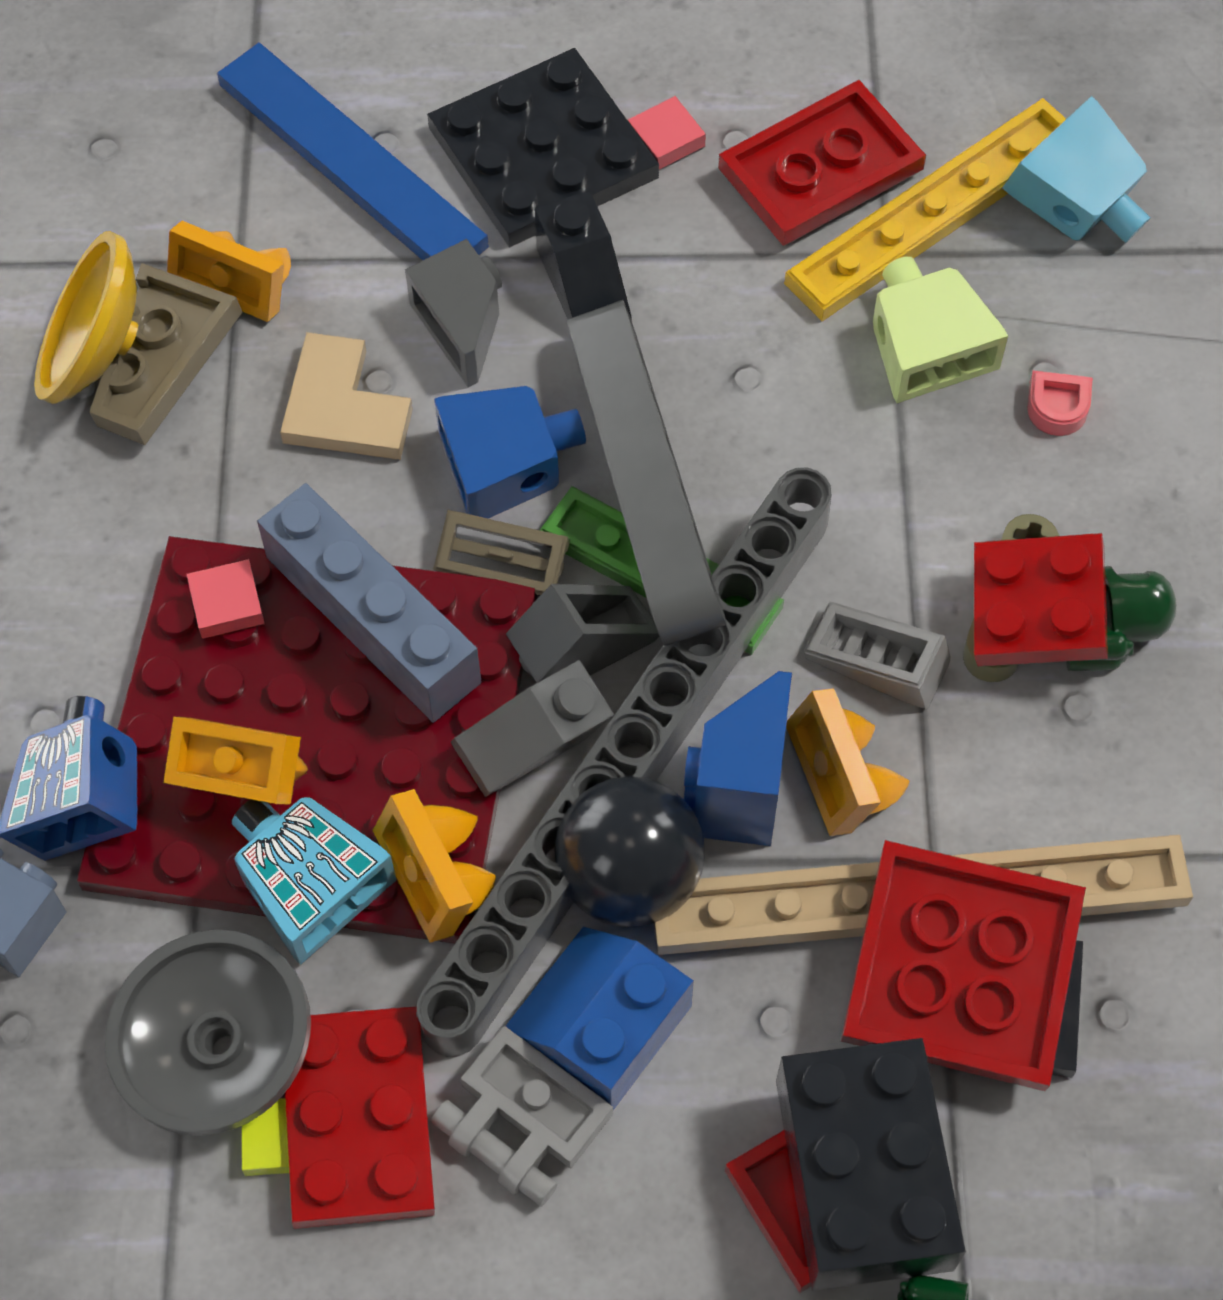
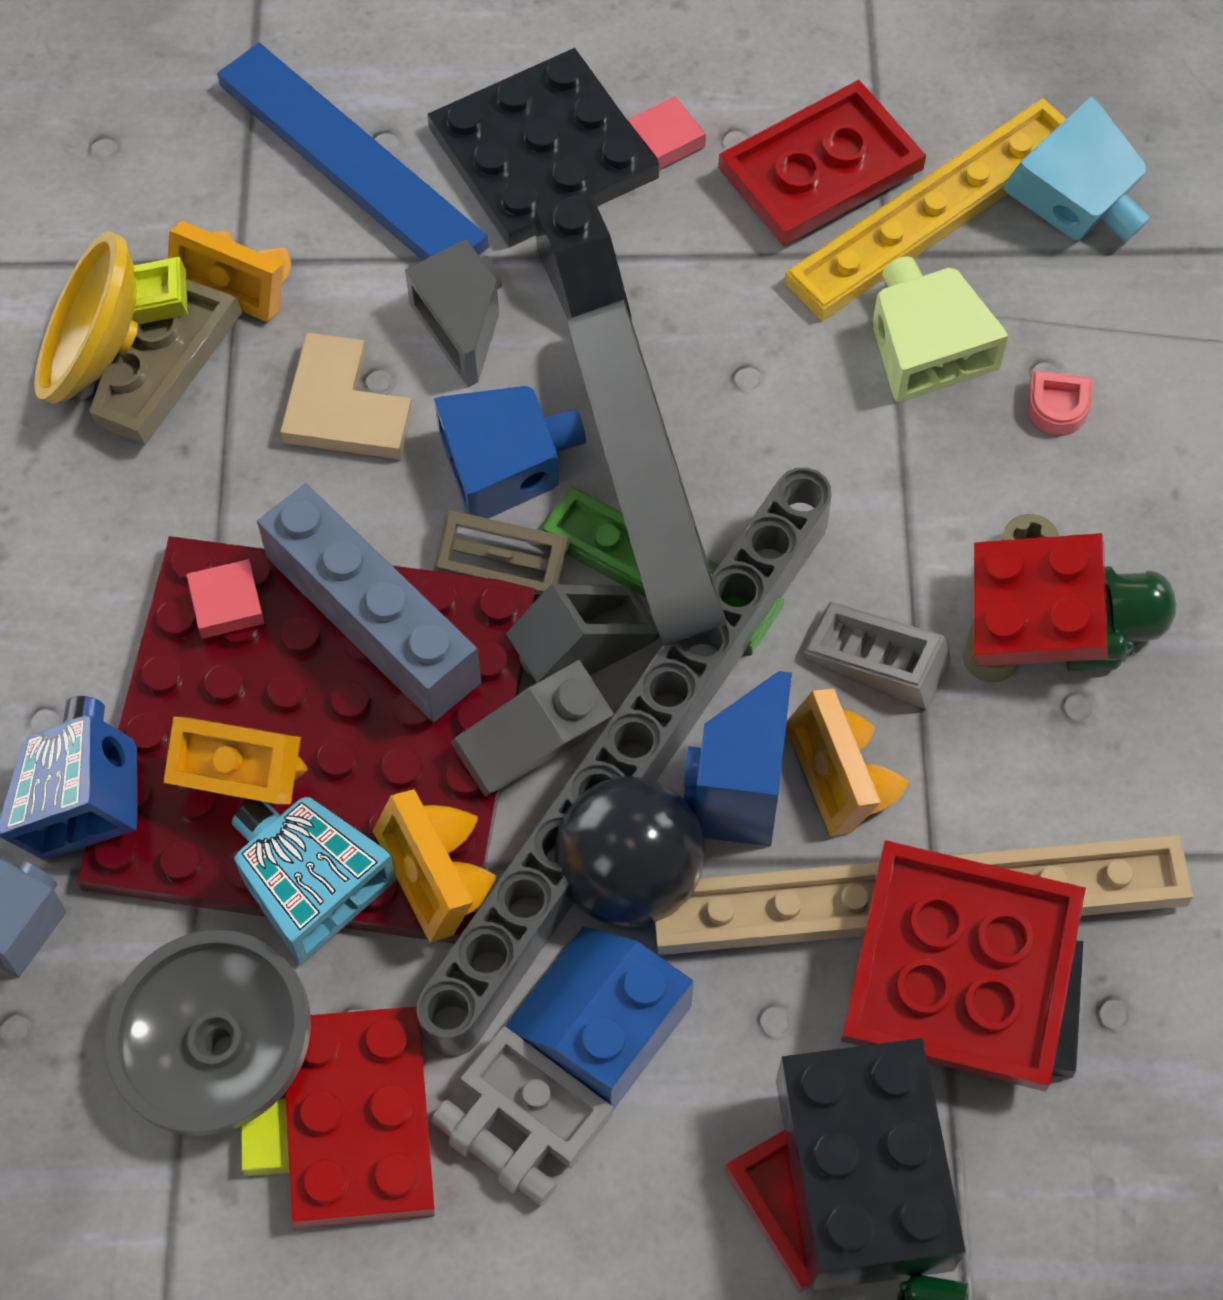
(160, 290): none -> neon yellow tile

